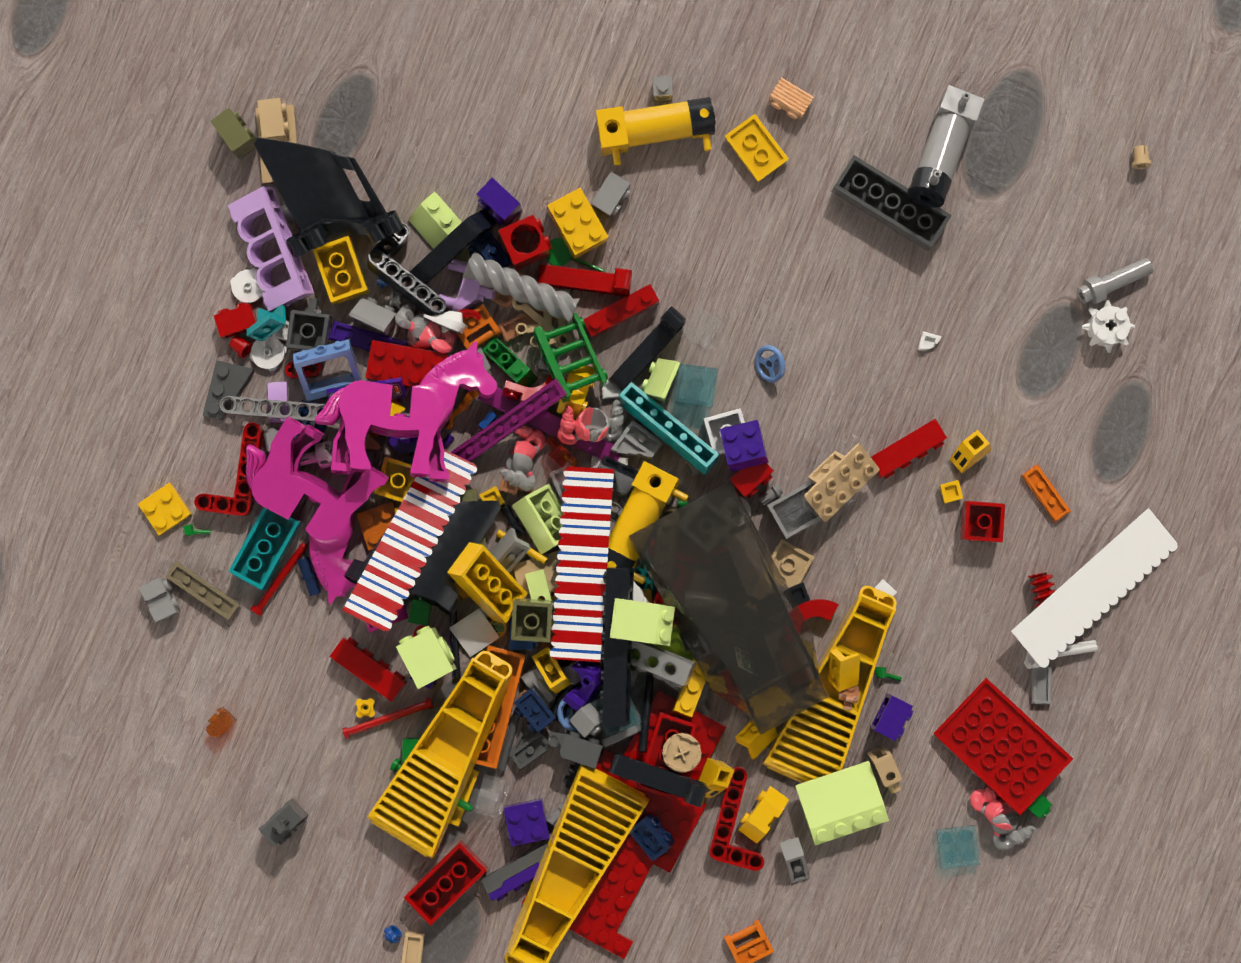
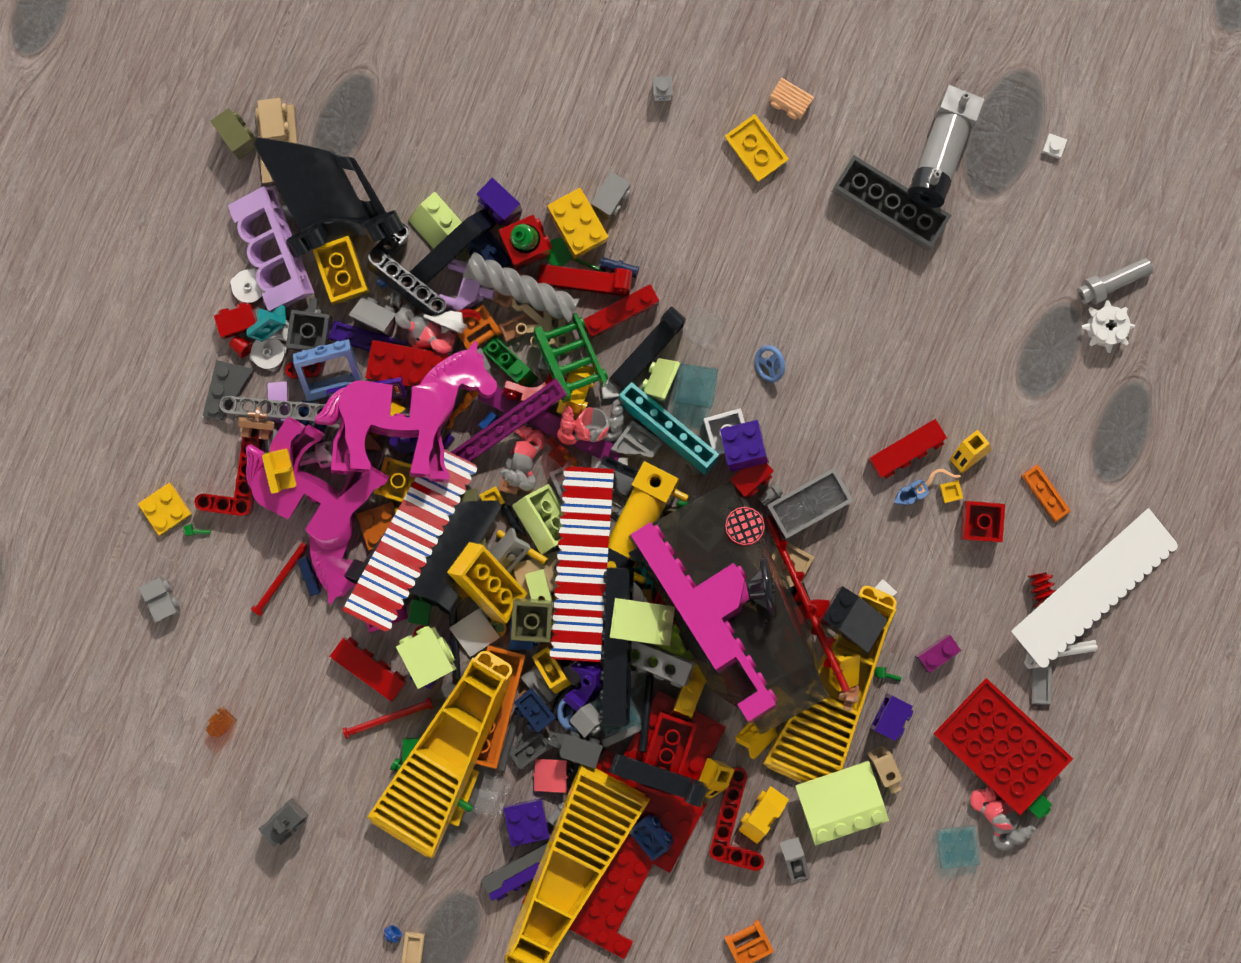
(203, 590): dark tan plate -> none
(247, 424): none -> medium nougat hips
(265, 548): teal brick -> none
(279, 470): none -> yellow panel
(360, 707): yellow plate -> none
(446, 882): red brick -> none
(524, 237): none -> green head
(550, 775): none -> coral piece
(611, 265): none -> dark blue pin
(654, 125): yellow piece -> none
(681, 752): tan tile -> none
(710, 606): none -> dark pink piece
(744, 526): none -> tile
(801, 596): none -> red plant
(839, 480): tan bracket -> none
(853, 619): none -> black slope
(918, 489): none -> medium blue animal
(928, 341): white tile -> none
(938, 653): none -> magenta brick
(1054, 146): none -> white plate
(1141, 157): tan bush -> none

